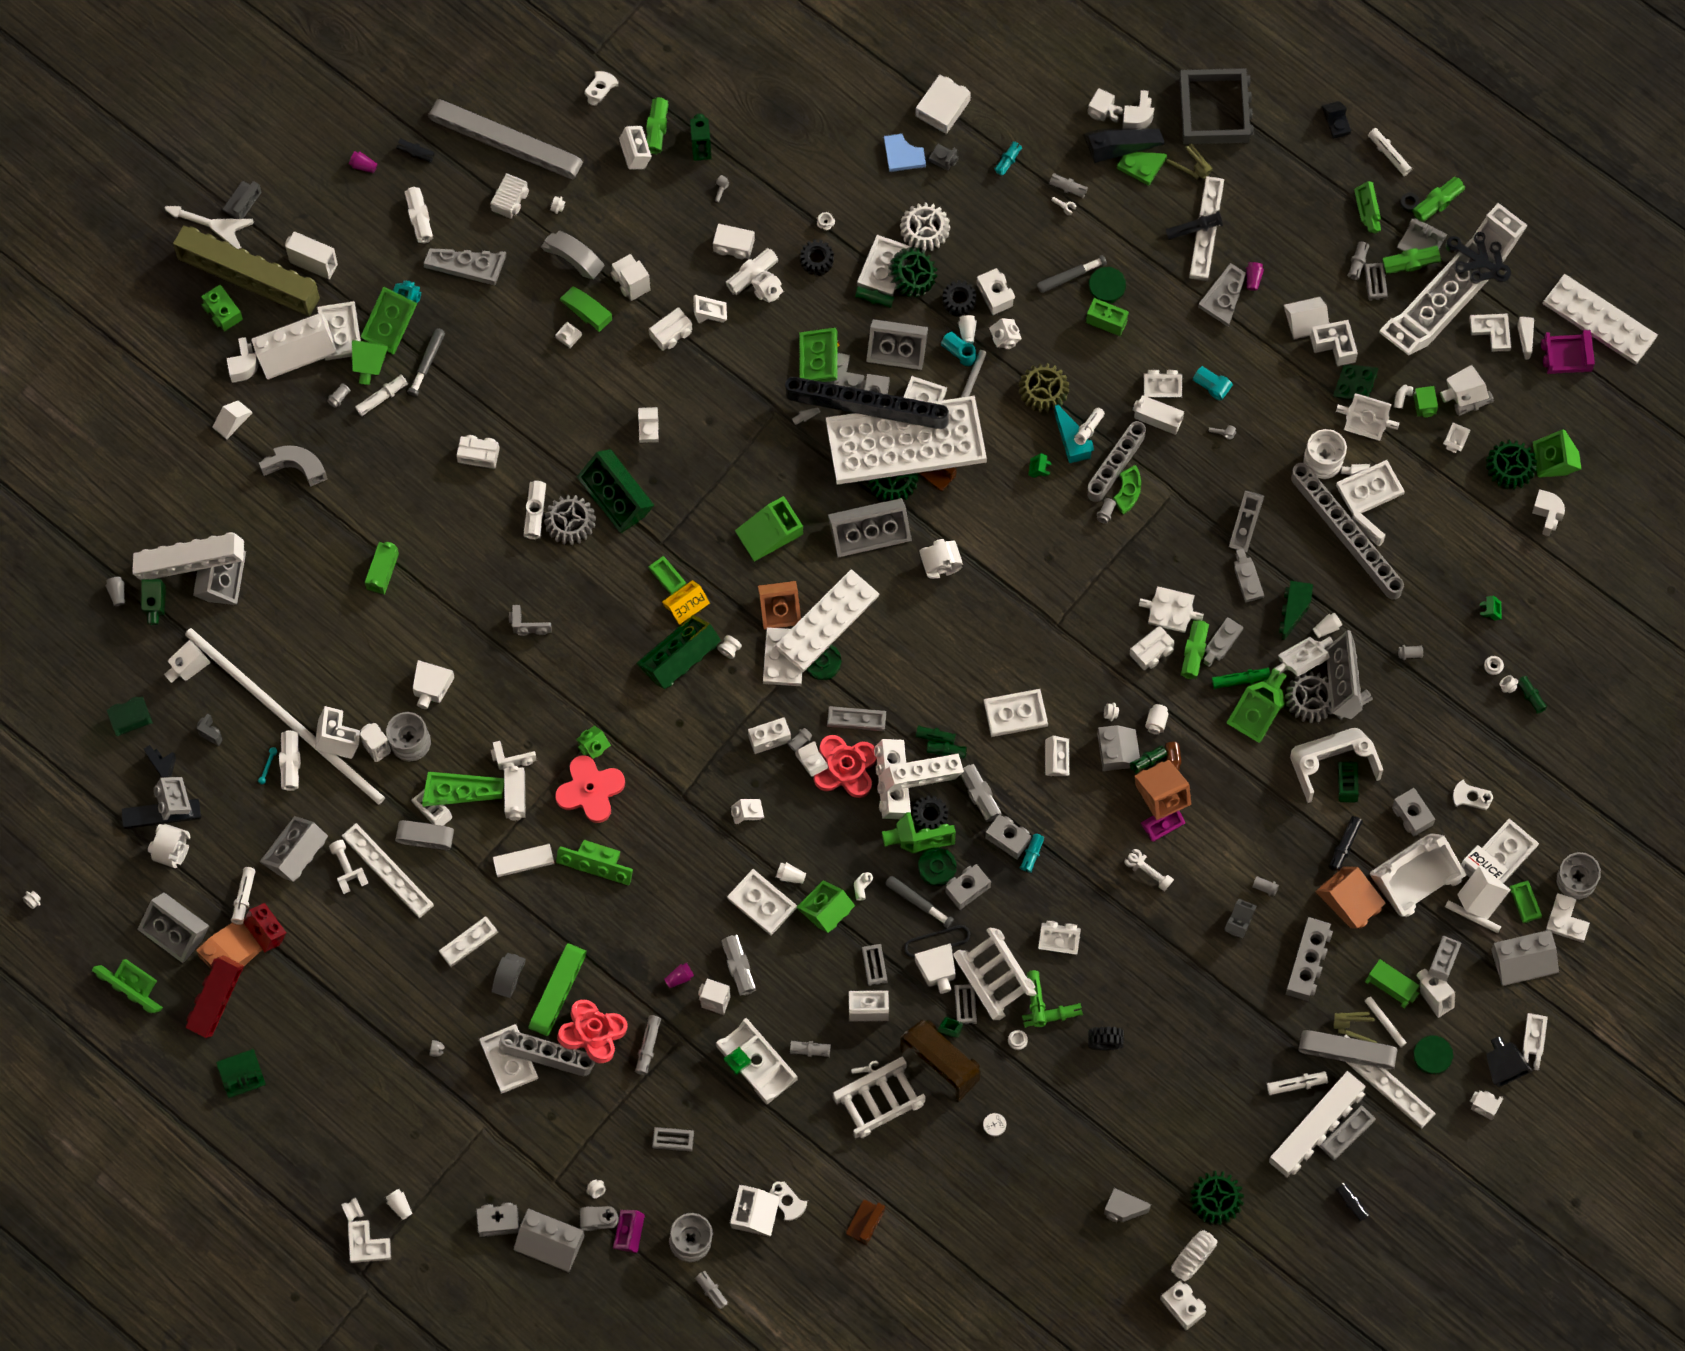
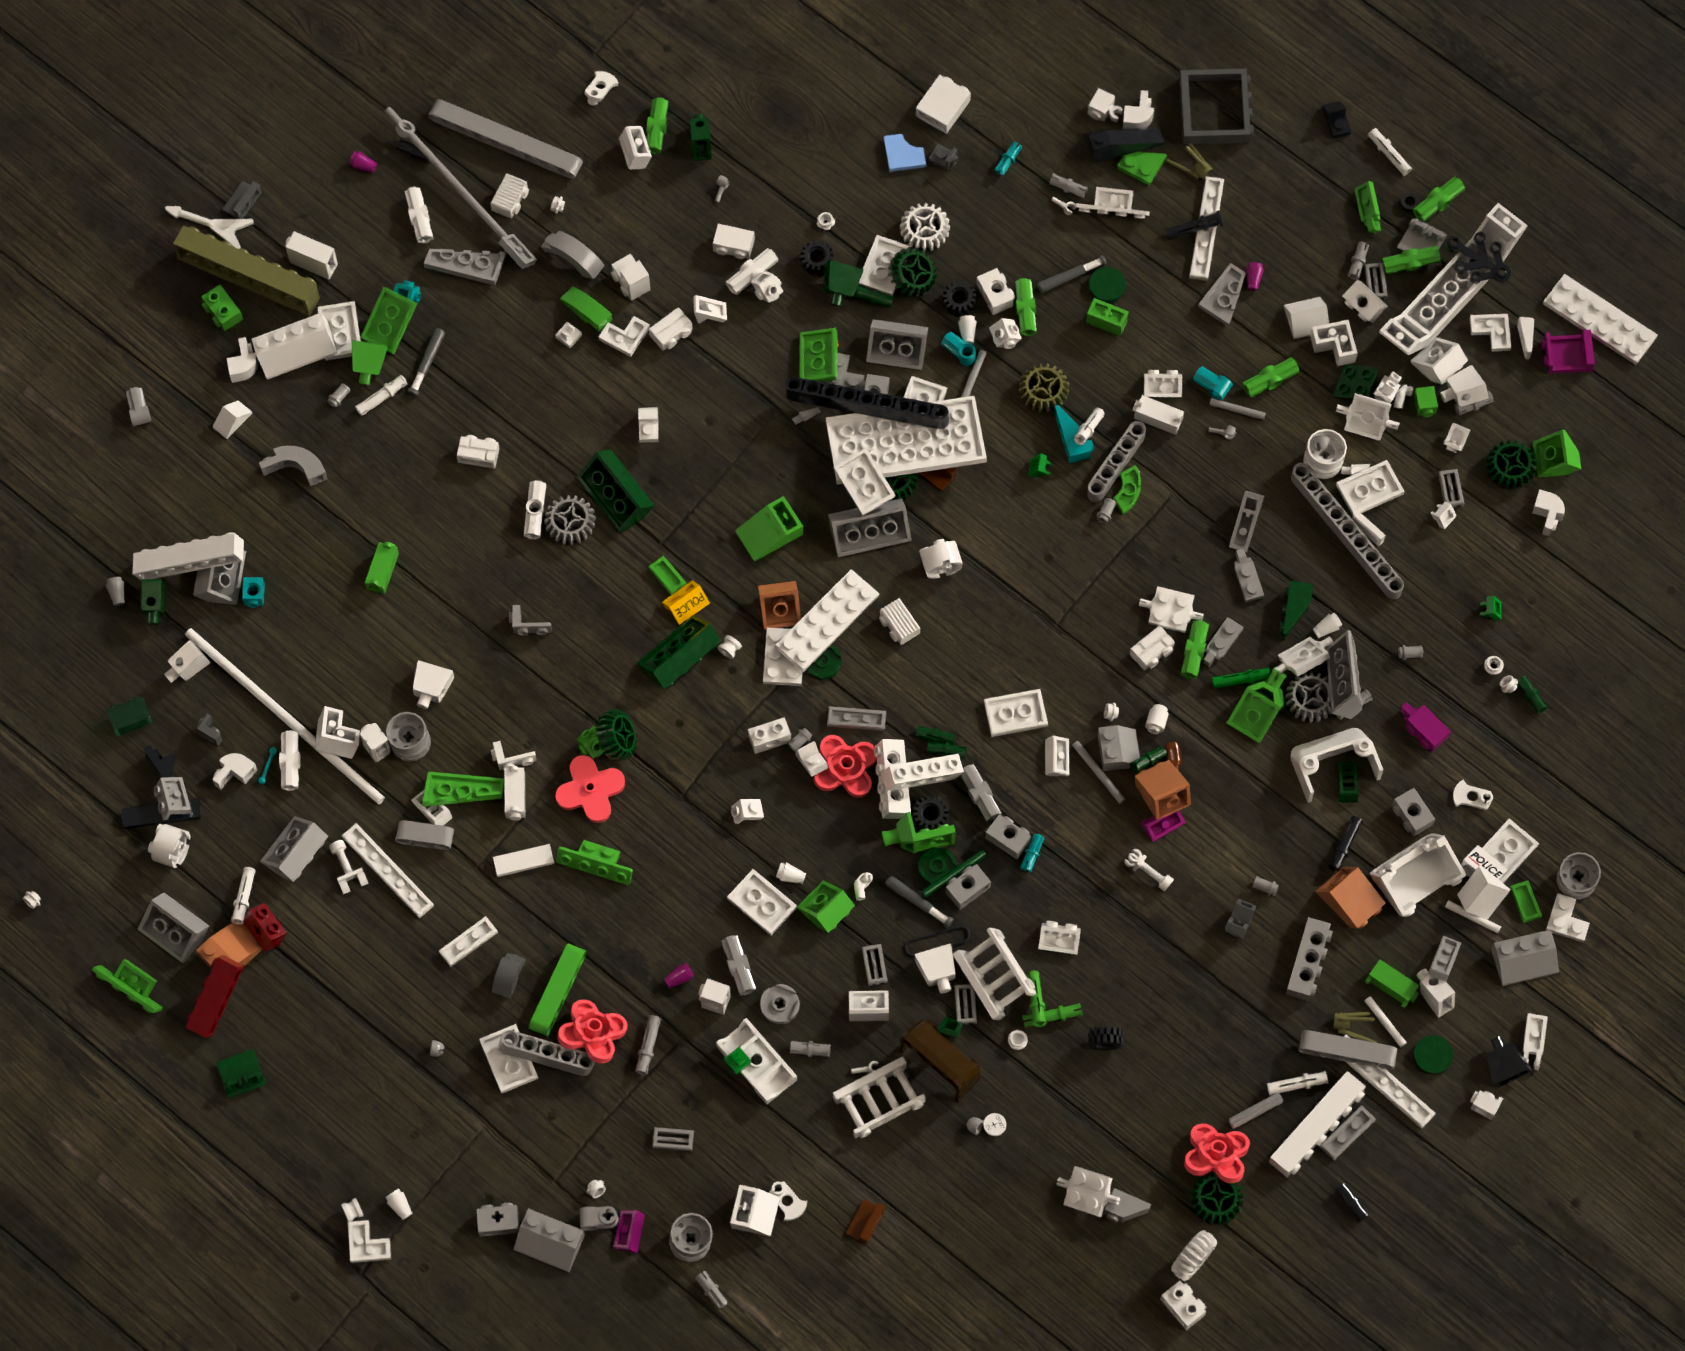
(138, 410): none -> light grey piece
(234, 765): none -> white brick
(253, 584): none -> teal brick
(510, 243): none -> light grey bar
(616, 735): none -> dark green gear
(625, 340): none -> white plate
(775, 994): none -> light grey plate
(840, 281): none -> dark green torso
(864, 481): none -> white plate
(899, 621): none -> white brick
(953, 873): none -> dark green bar
(974, 1125): none -> light grey hinge
(1025, 307): none -> bright green piece
(1088, 1191): none -> white plate
(1099, 773): none -> light grey bar
(1113, 200): none -> white bracket
(1216, 1153): none -> coral plant
(1238, 409): none -> light grey bar
(1255, 1110): none -> light grey axle
(1270, 377): none -> bright green piece
(1321, 442): none -> light grey hinge
(1374, 306): none -> white brick
(1387, 388): none -> white hips
(1425, 726): none -> magenta hinge
(1440, 360): none -> white slope
(1444, 514): none -> white tile
(1453, 502): none -> light grey tile

